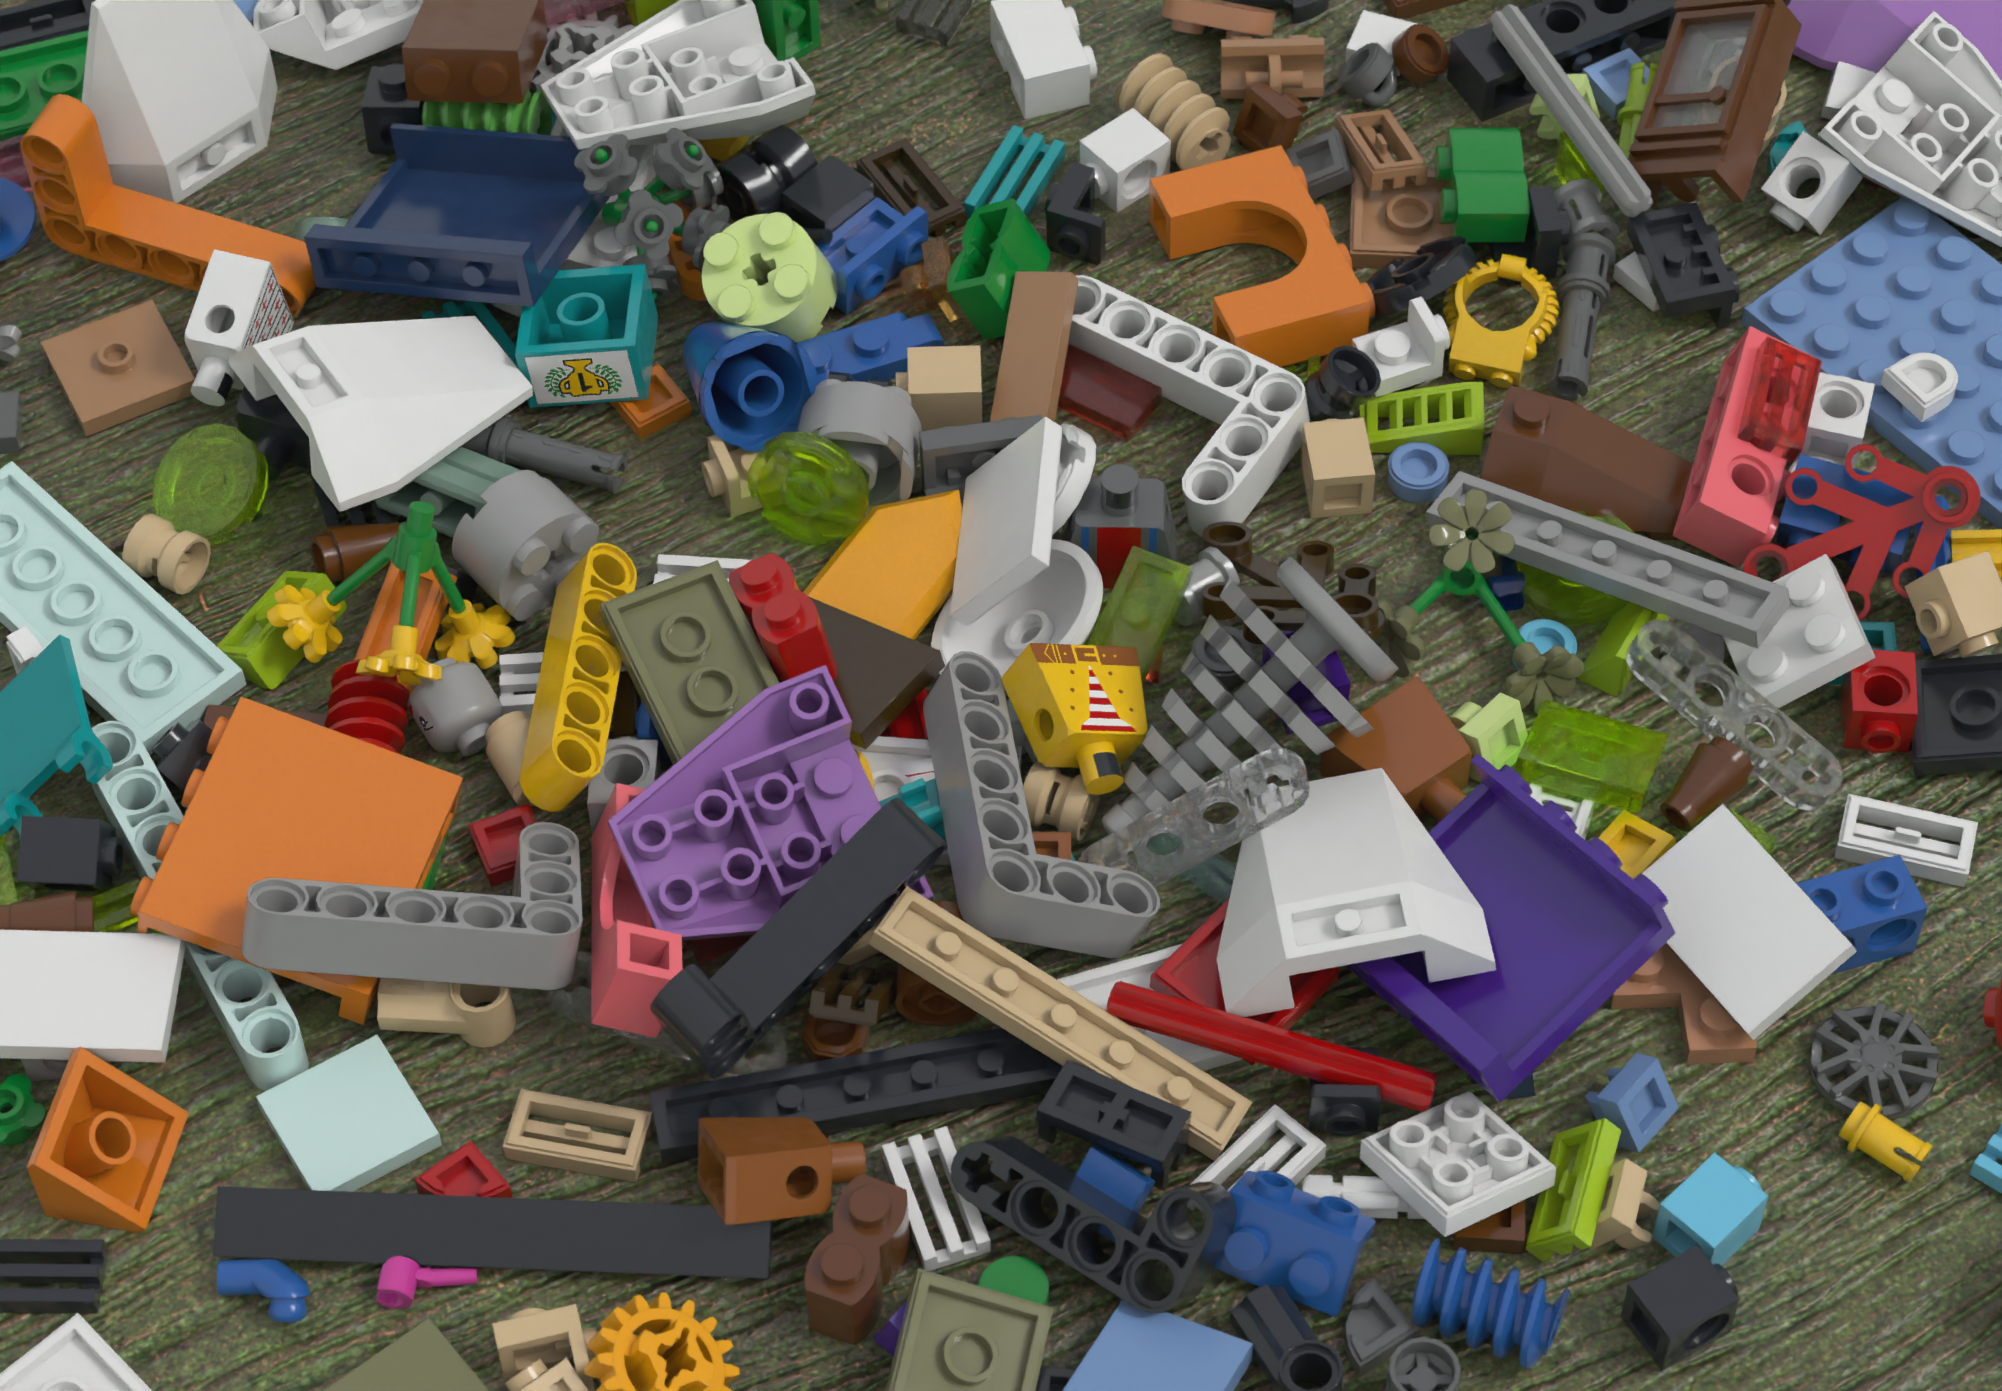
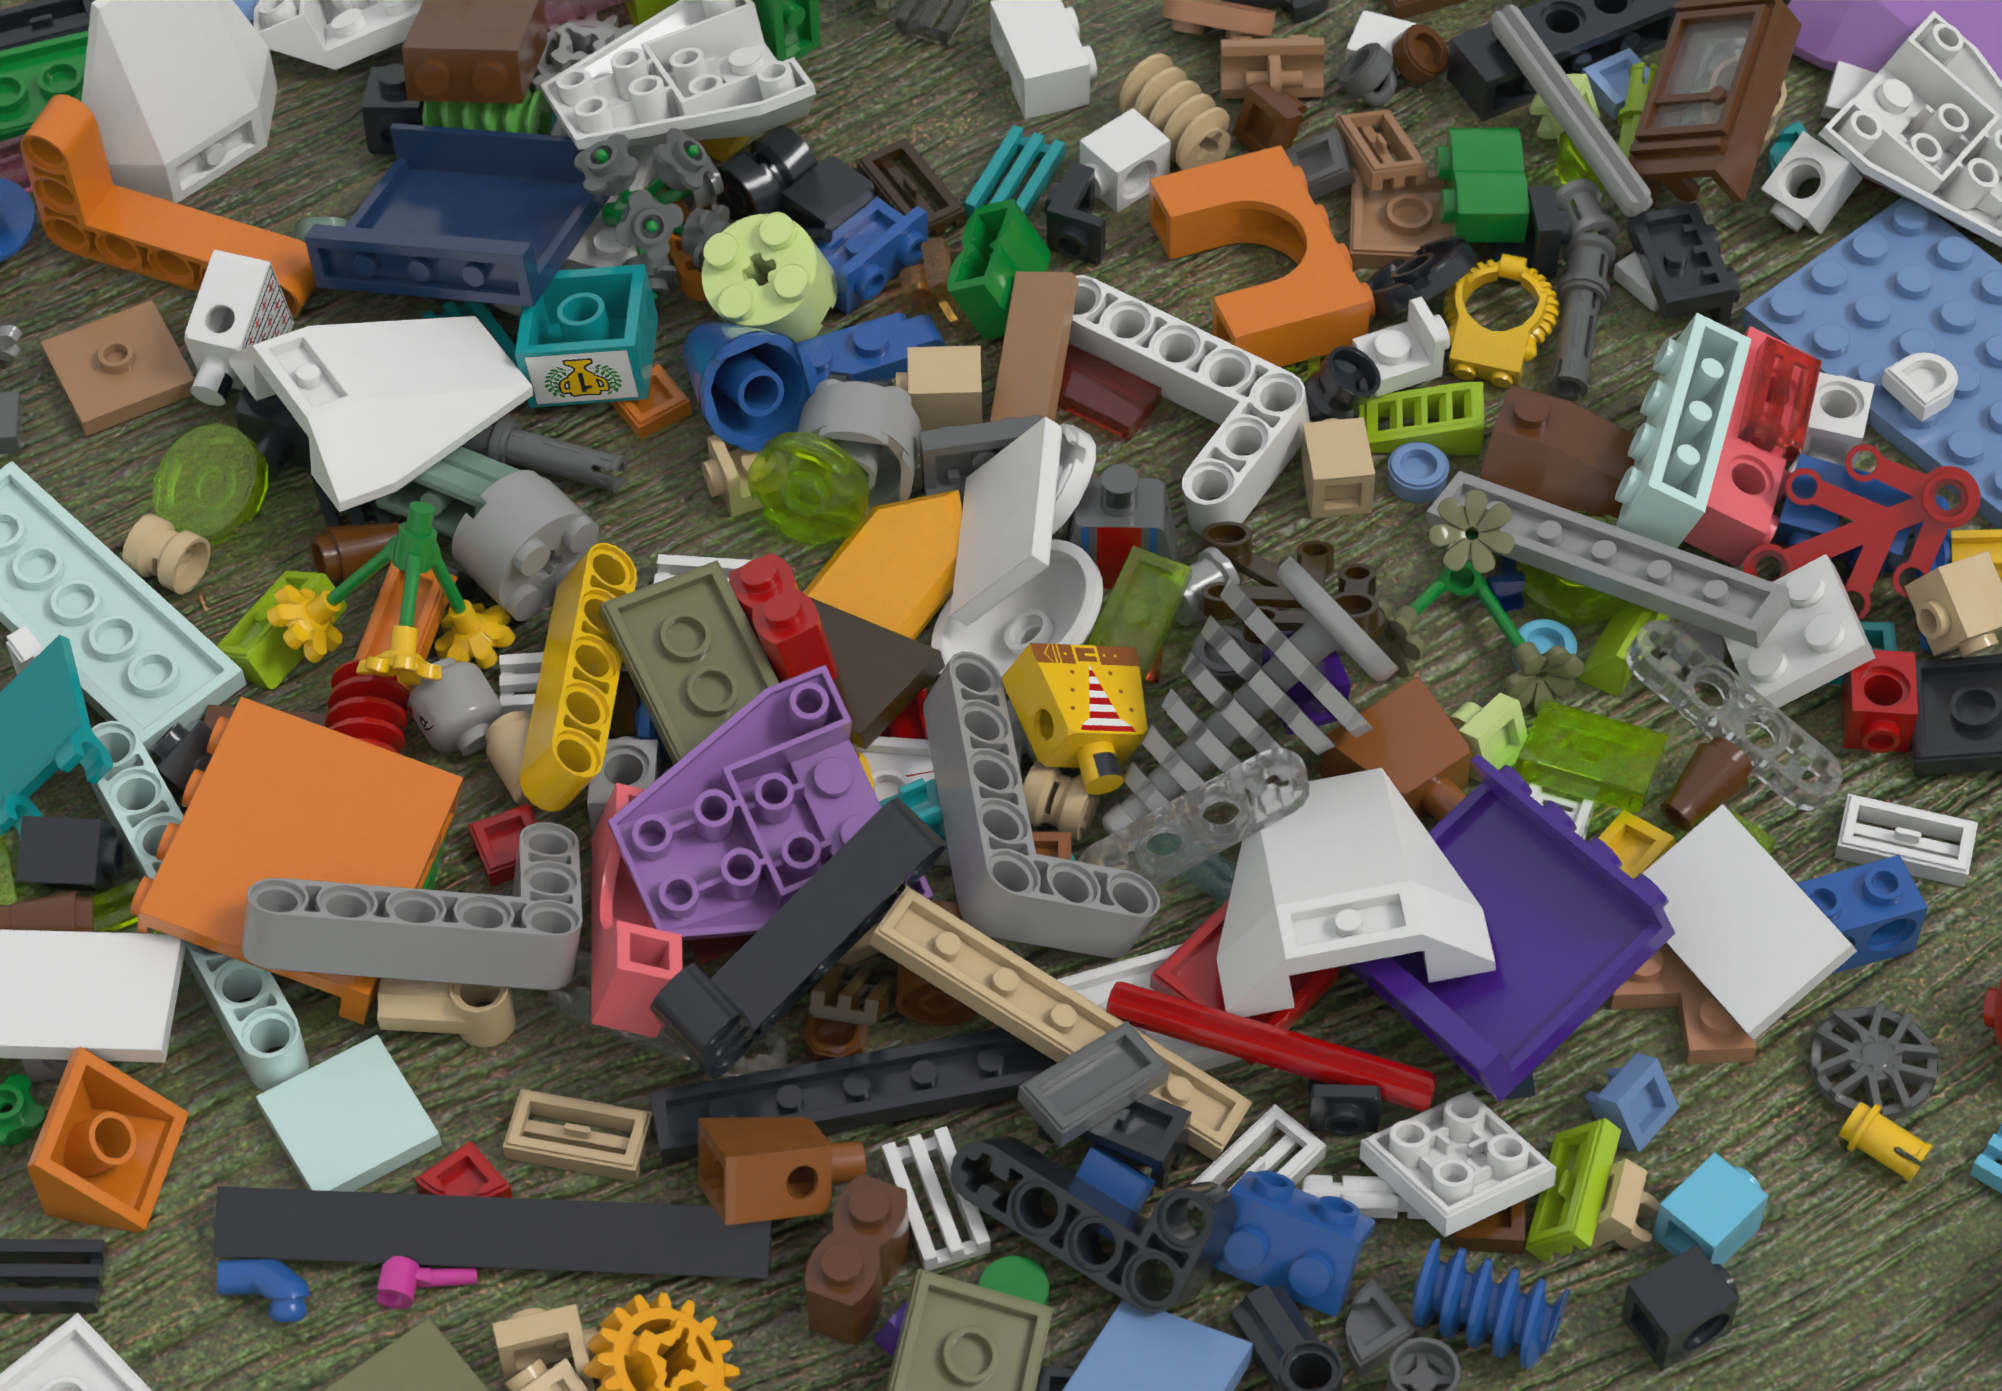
(1093, 1083): none -> dark grey tile
(1683, 431): none -> light aqua brick

